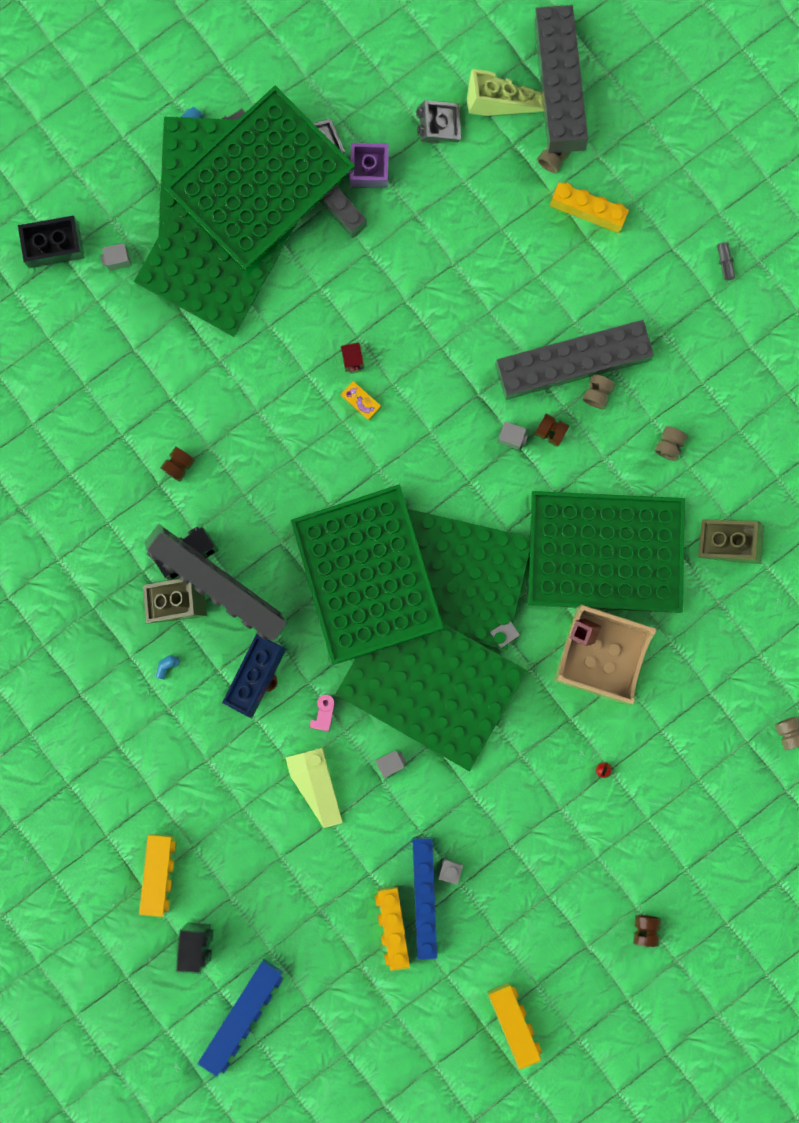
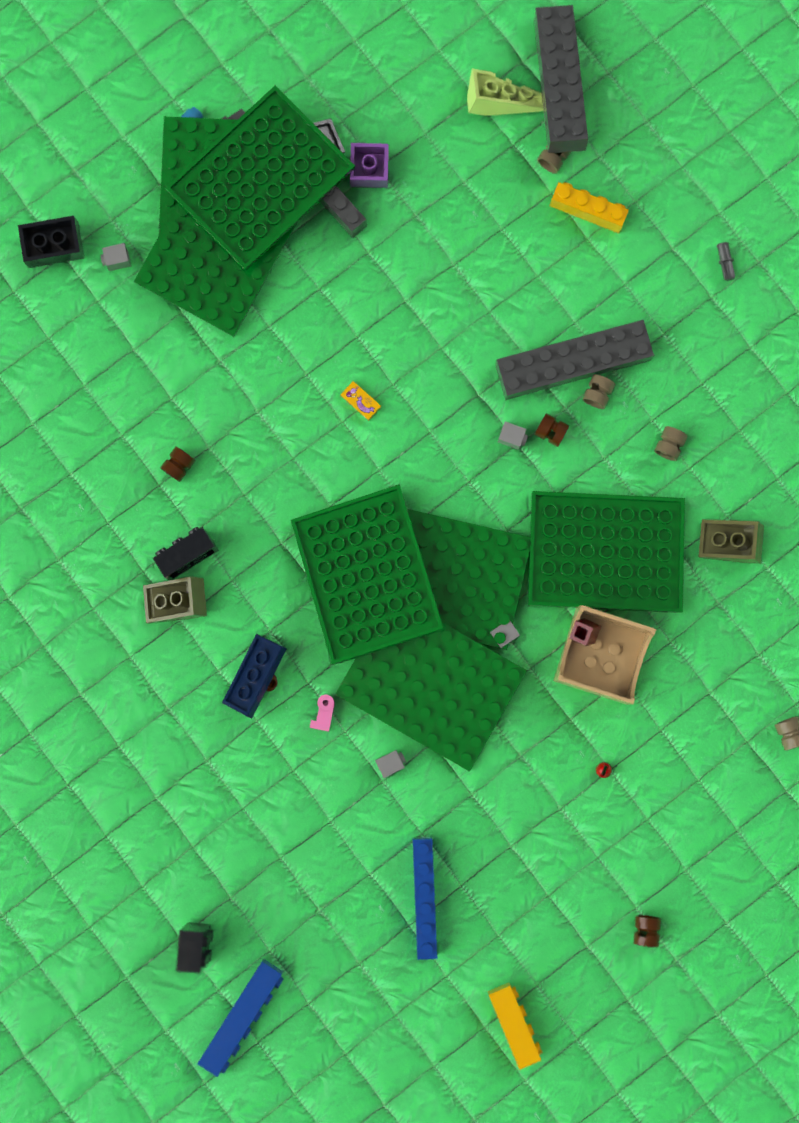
(157, 875): yellow brick -> none
(166, 663): dark azure arm -> none
(214, 582): dark grey brick -> none
(314, 781): yellowish green wedge -> none
(352, 357): dark red brick -> none
(393, 926): yellow brick -> none
(438, 121): dark grey plate -> none
(450, 871): light grey brick -> none

